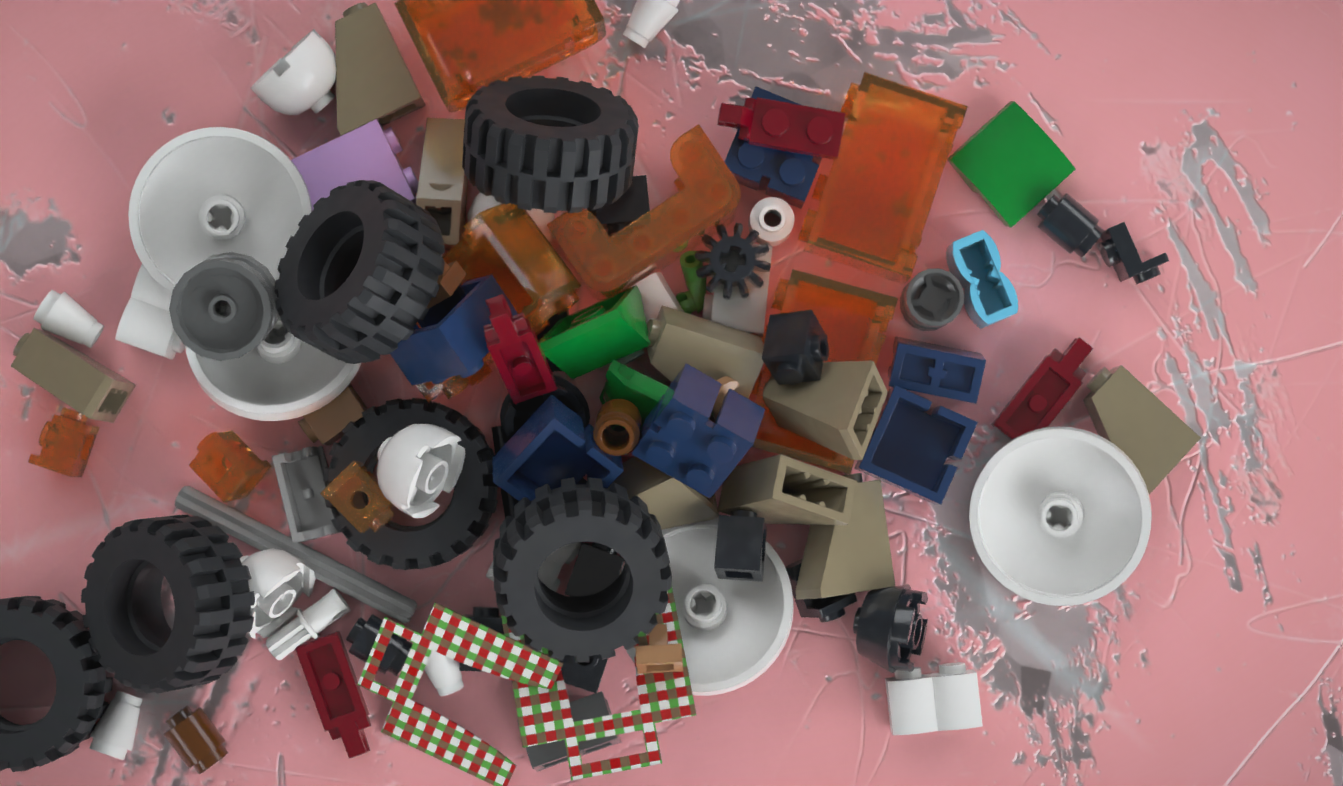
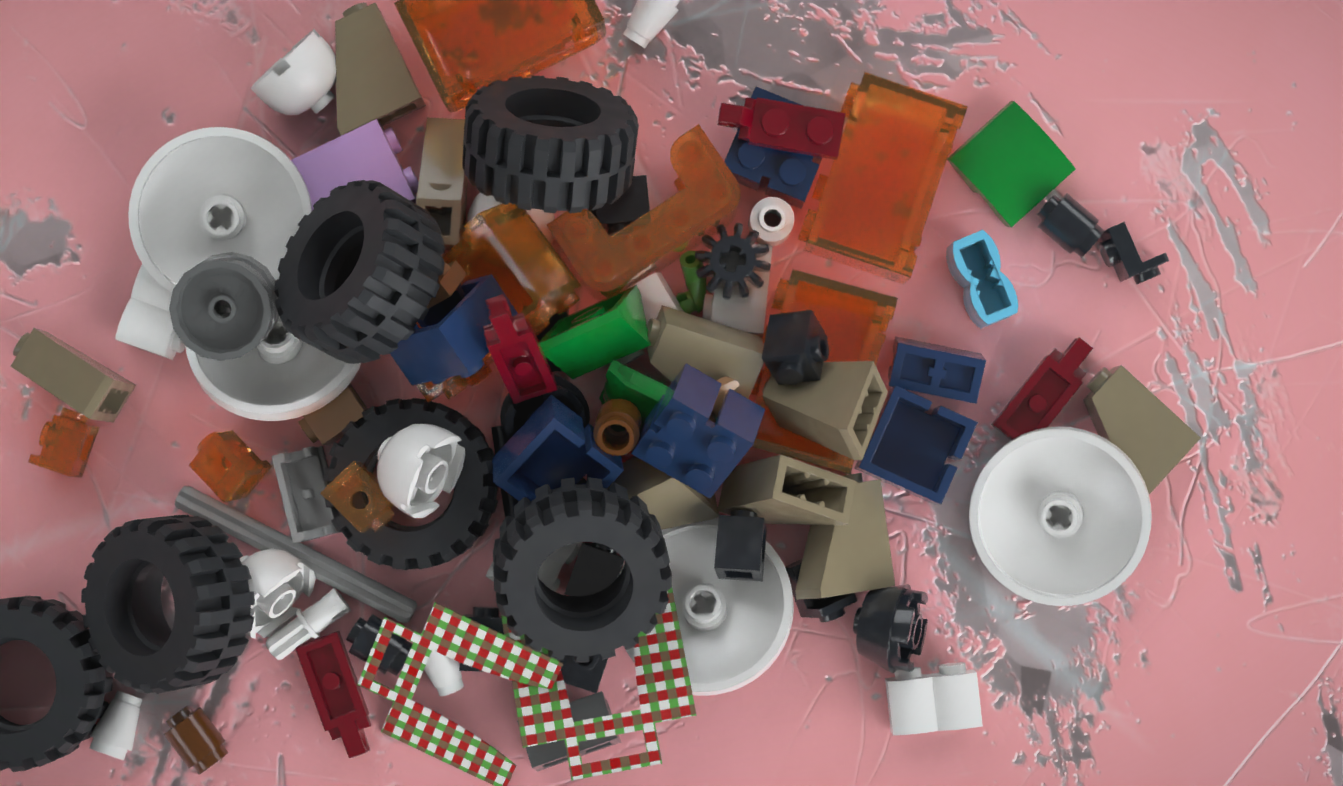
(67, 319): white cone -> none
(659, 655): medium nougat tile -> none
(931, 299): dark grey wheel -> none

